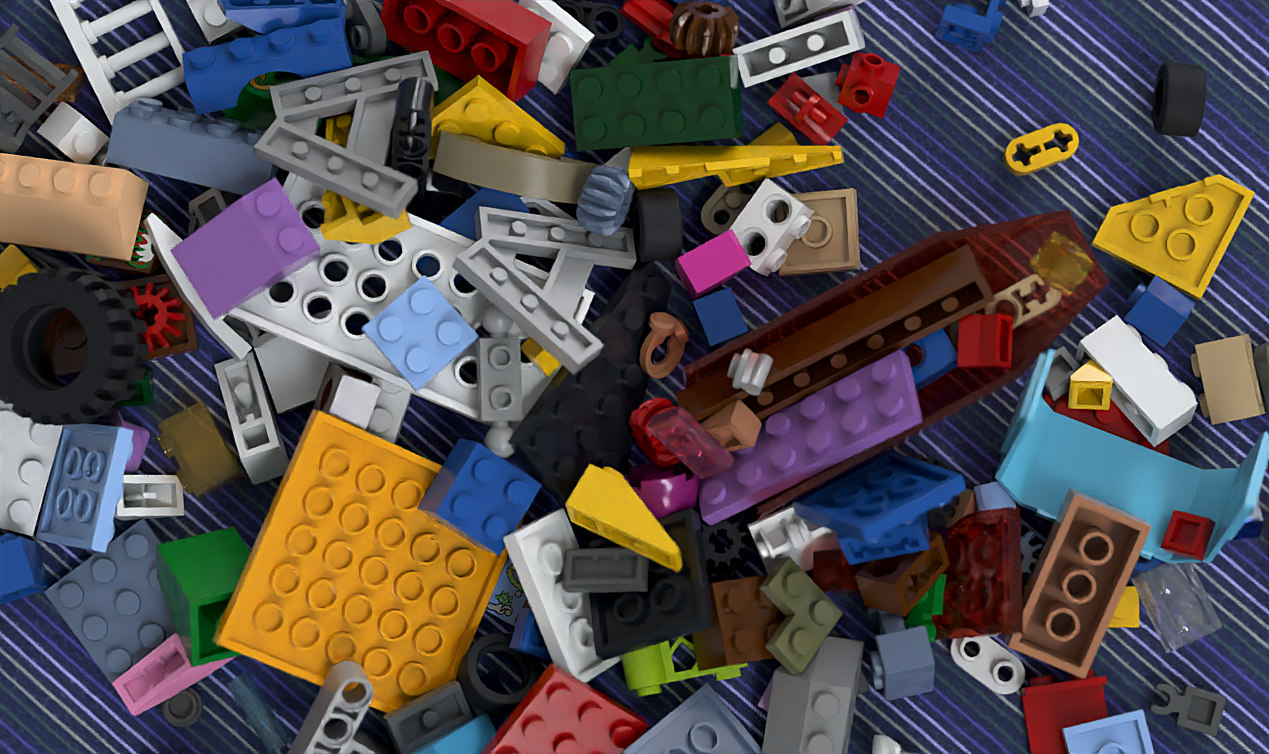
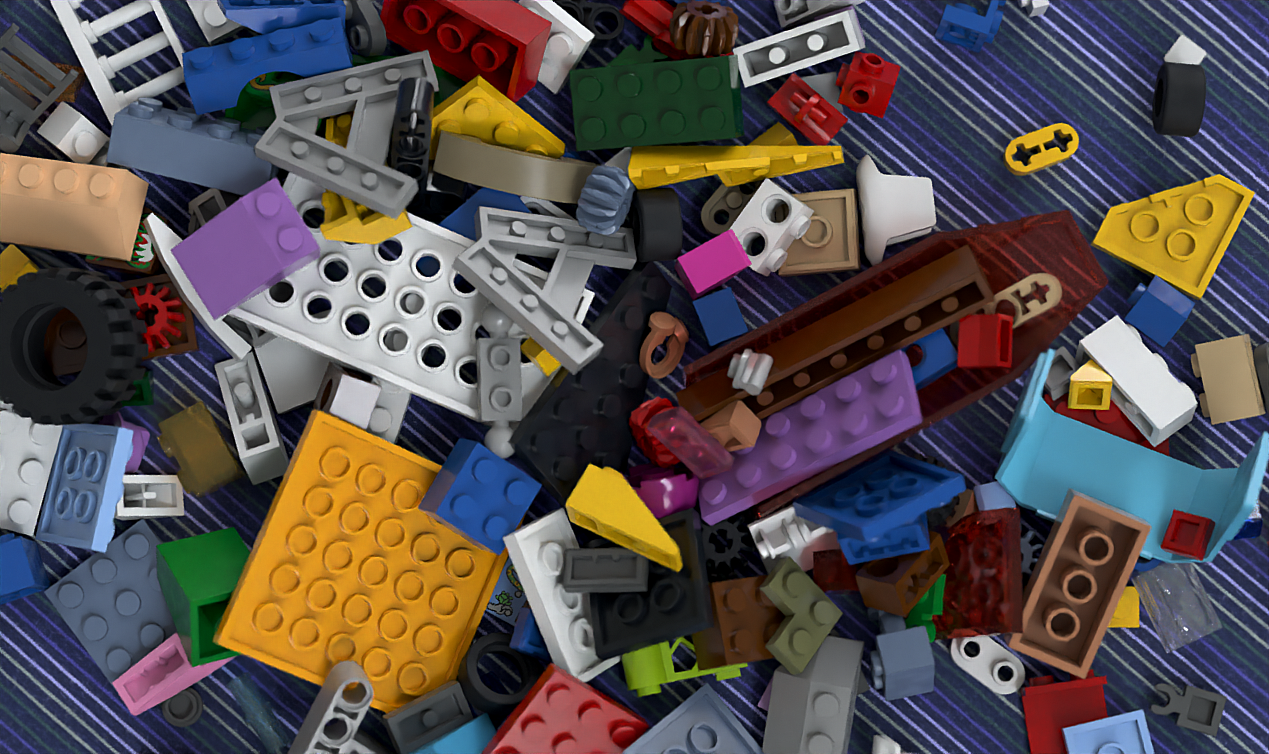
(420, 333): light blue plate -> none
(892, 208): none -> white piece
(1061, 263): clear yellow plate -> none
(1185, 52): none -> white sticker

